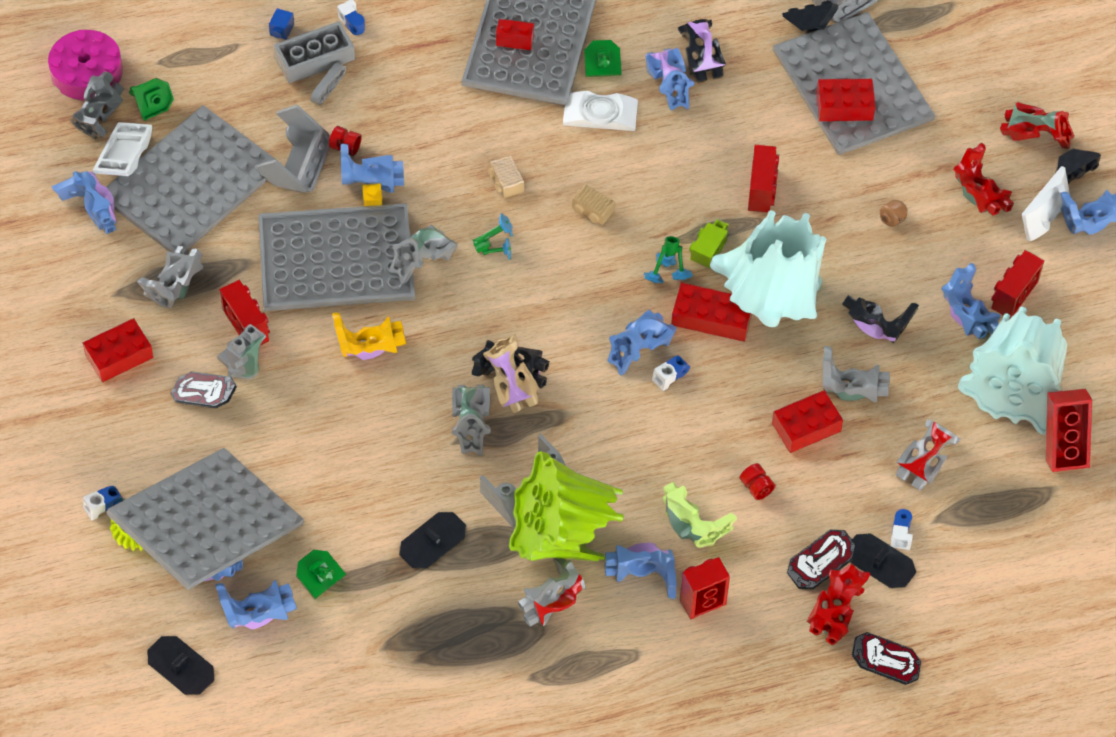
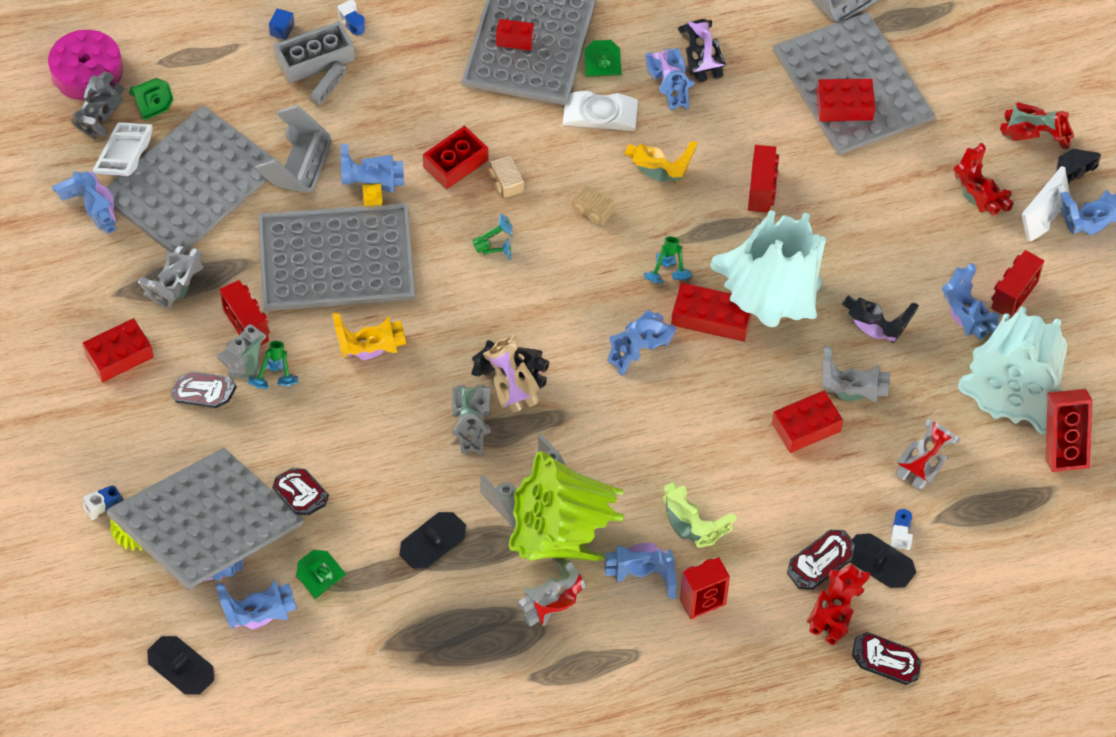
(274, 359): none -> plant
(300, 491): none -> shield
(342, 136): red wheel -> none
(424, 244): light grey hips -> none
(455, 157): none -> red brick
(654, 164): none -> yellow hips
(669, 372): white leg -> none
(709, 242): lime brick -> none
(757, 481): red wheel -> none
(812, 16): black slope -> none
(893, 213): medium nougat head -> none

